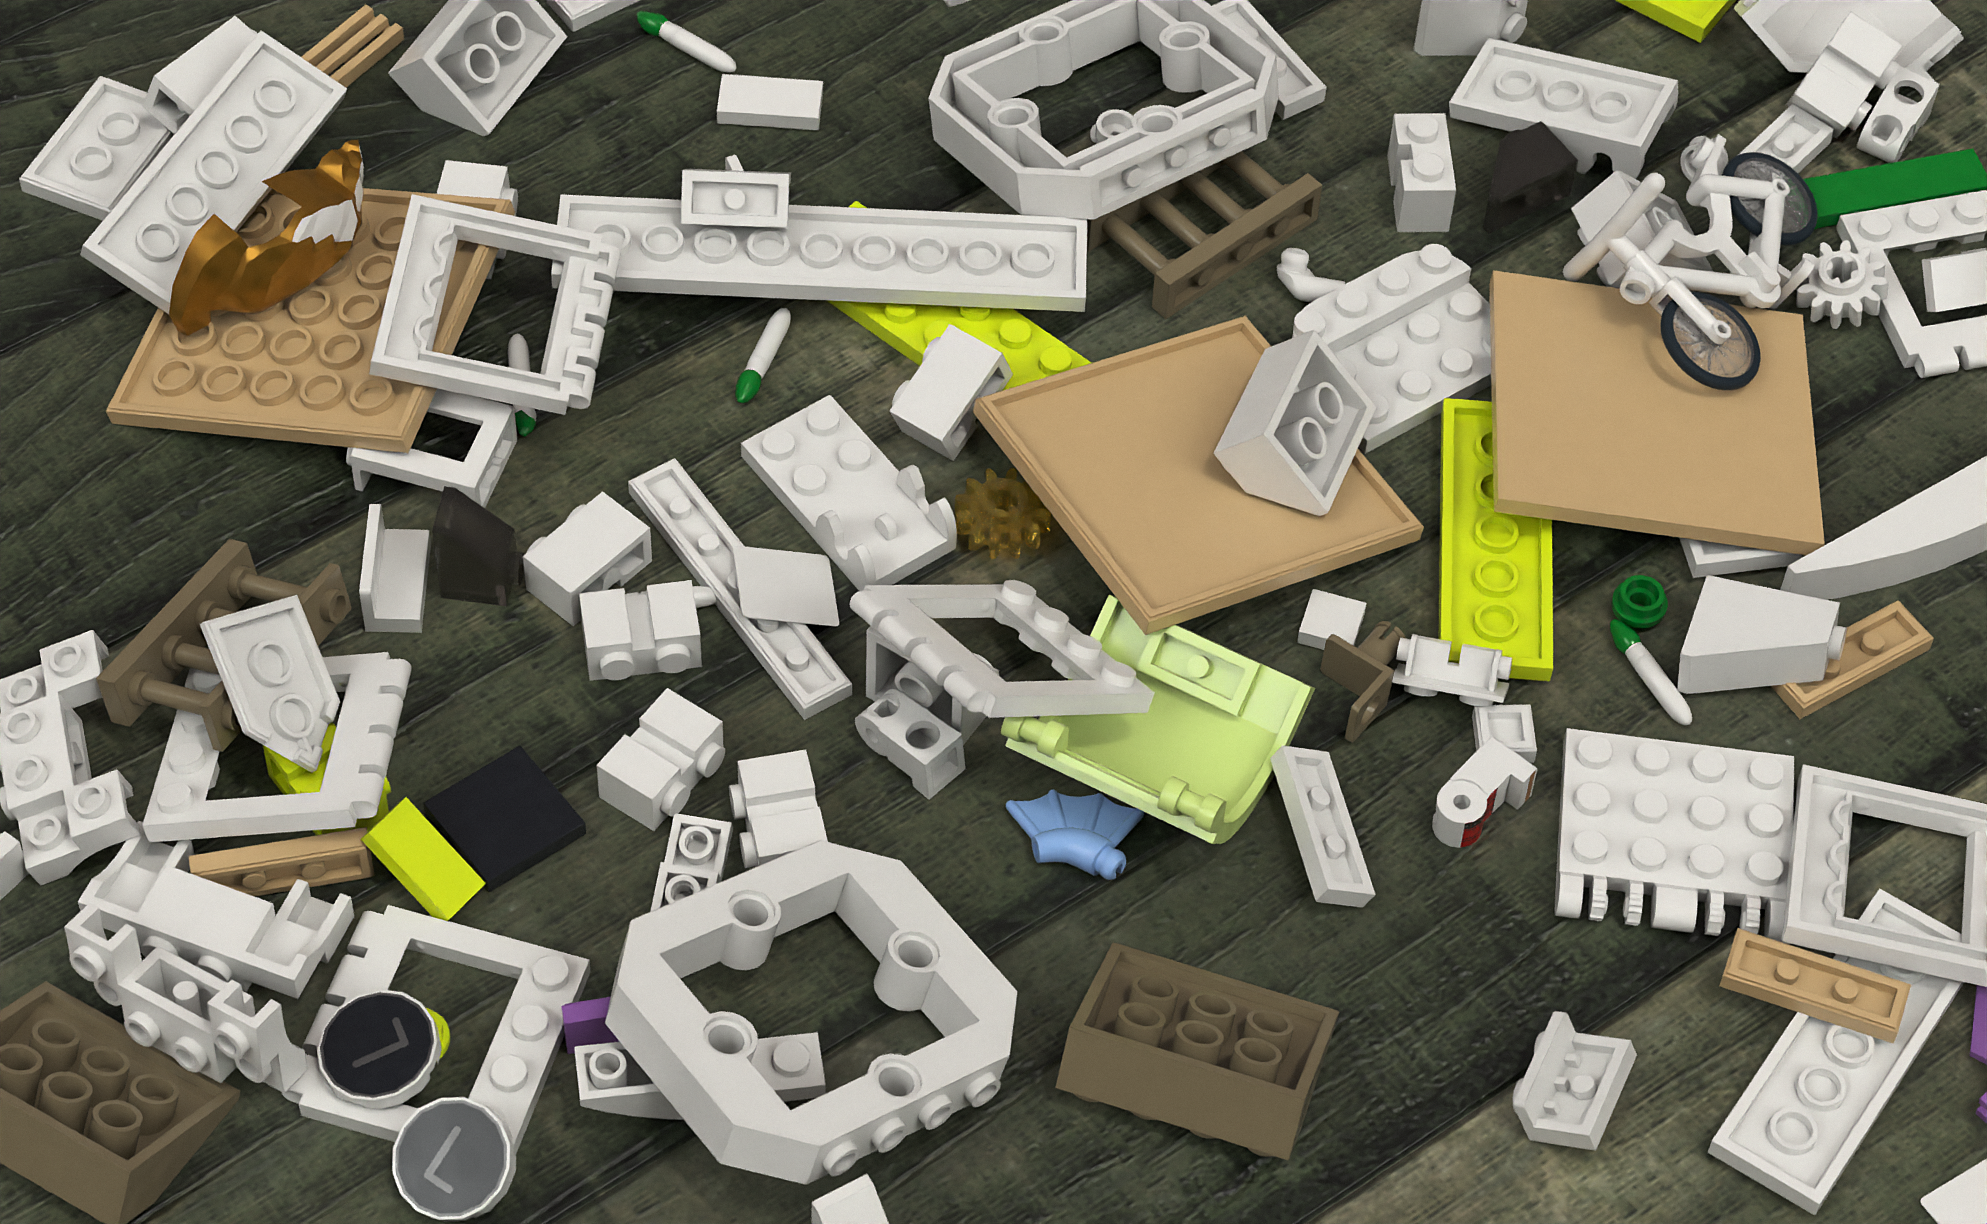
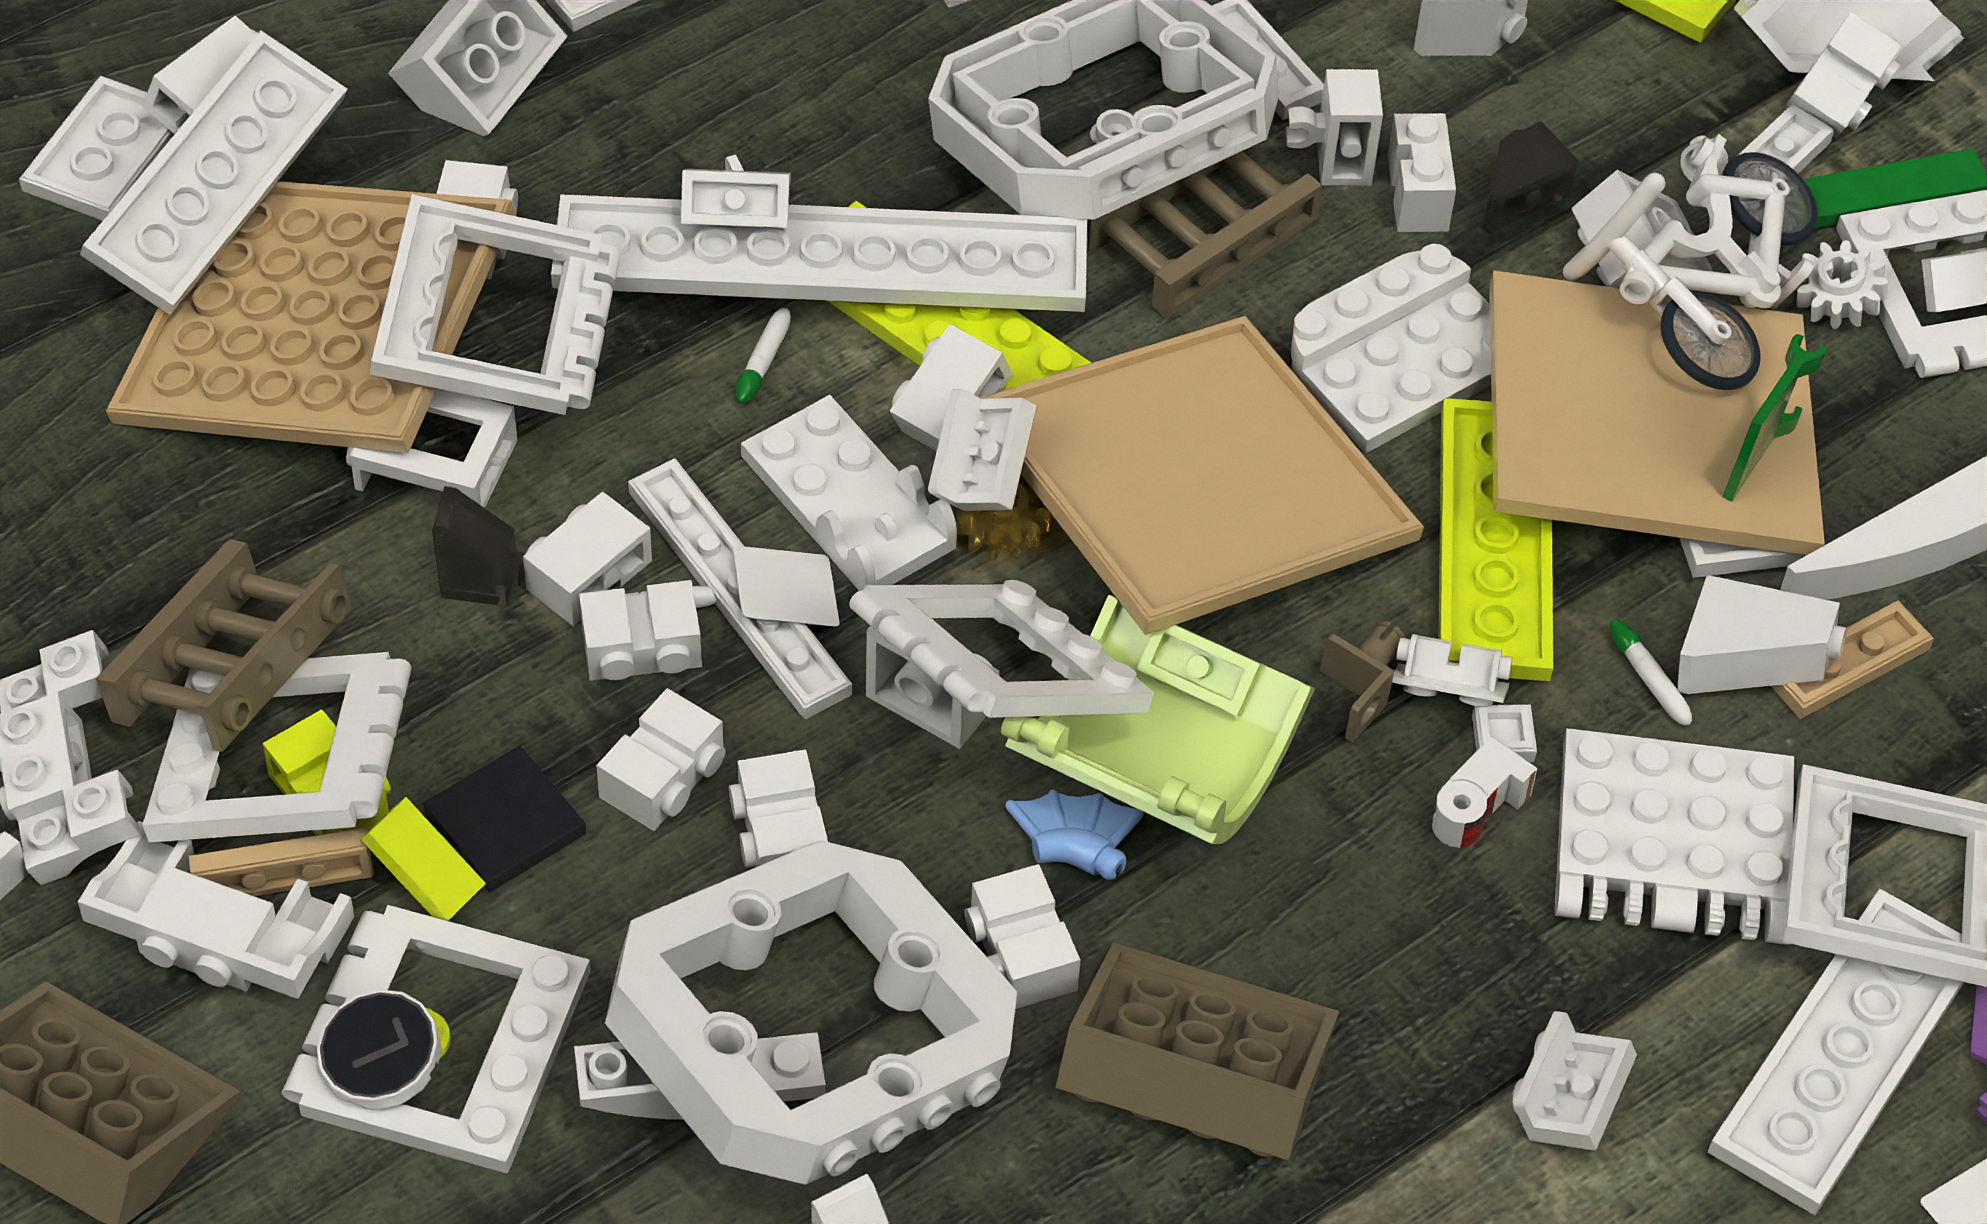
(183, 1008): white bracket -> none
(230, 276): pearl gold animal -> none
(275, 678): white tile -> none
(347, 39): tan tile -> none
(393, 576): white panel -> none
(454, 1159): tile -> none
(519, 359): white piece -> none
(586, 1023): medium lavender tile -> none
(659, 26): white piece -> none
(693, 858): white slope -> none
(770, 102): white tile -> none
(913, 741): white leg -> none
(981, 451): none -> white bracket
(1024, 935): none -> white brick
(1296, 426): white slope -> none
(1300, 280): white arm -> none
(1322, 826): white plate -> none
(1330, 615): white tile -> none
(1344, 129): none -> white brick
(1579, 100): white hinge -> none
(1643, 591): green plate -> none
(1770, 419): none -> green flag
(1815, 985): tan tile -> none
(1897, 117): white leg -> none

